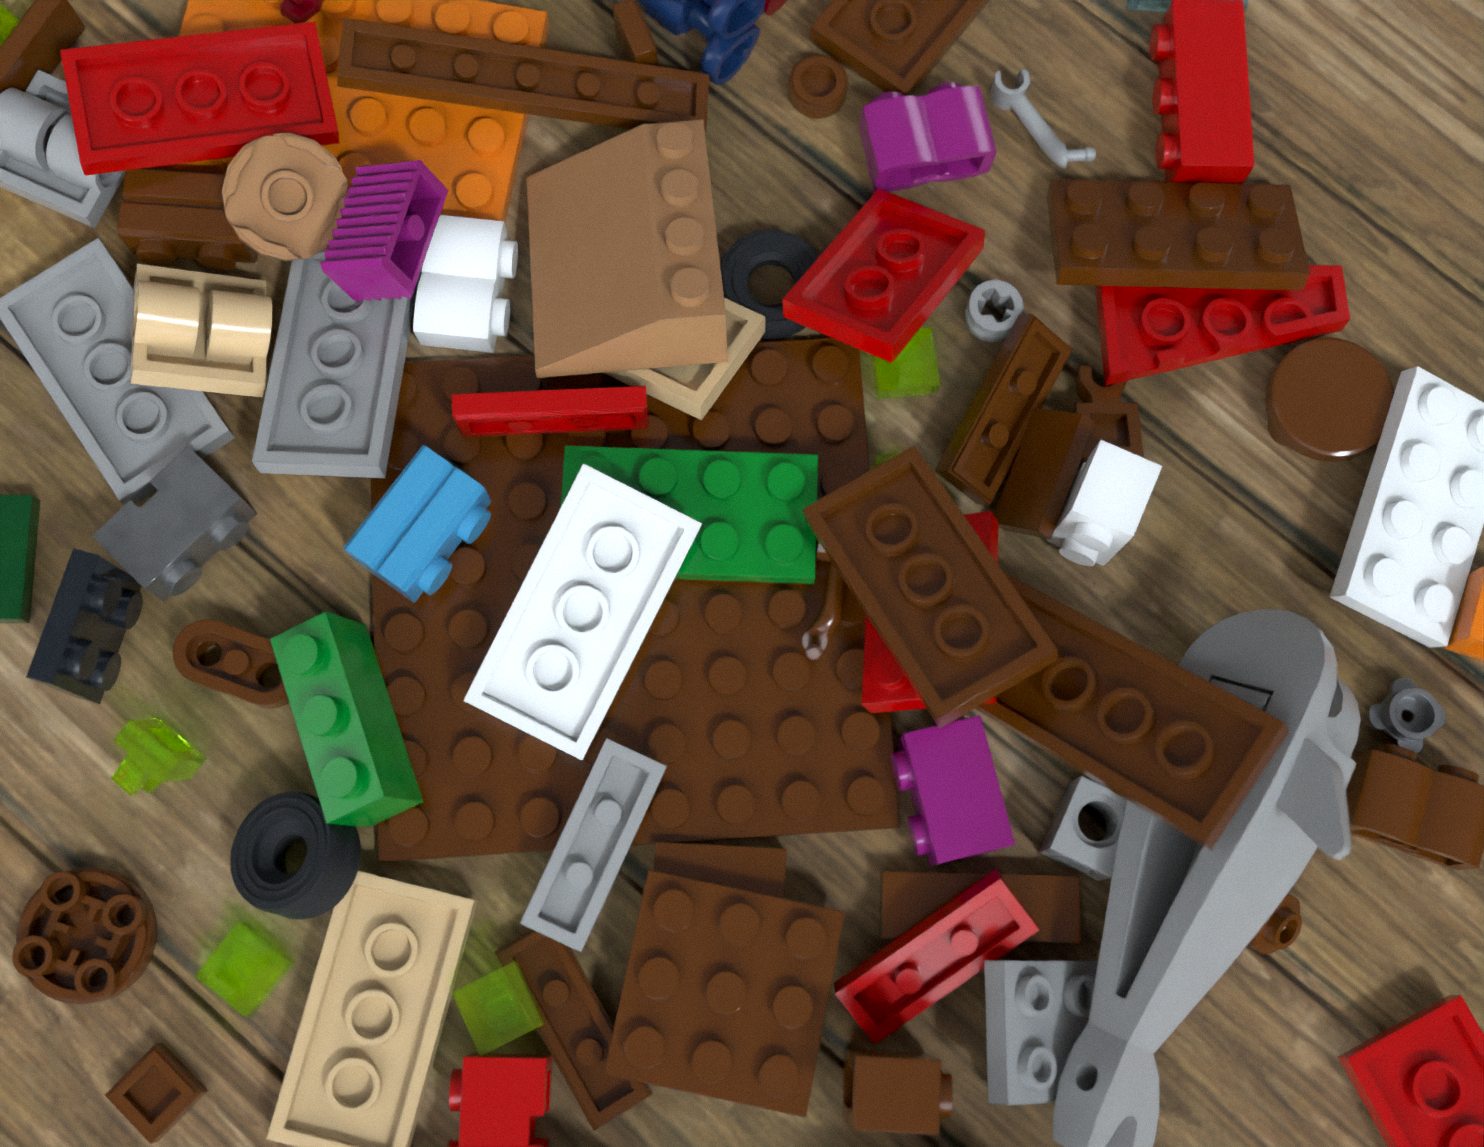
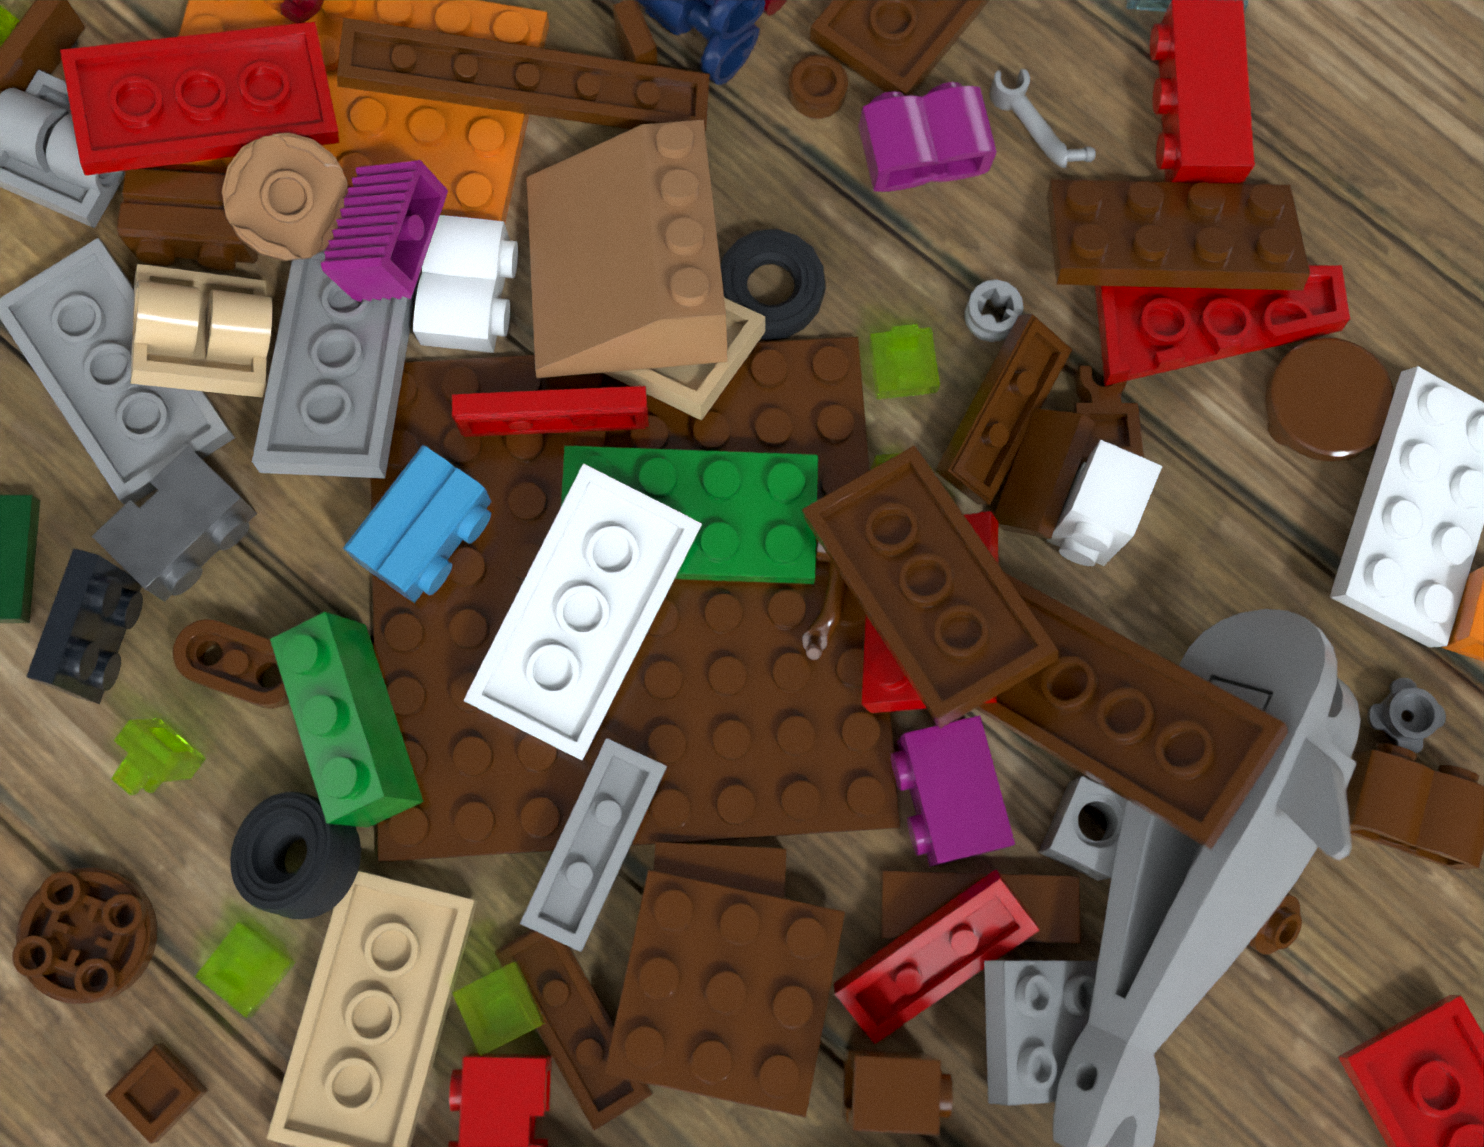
(884, 275): red plate -> none

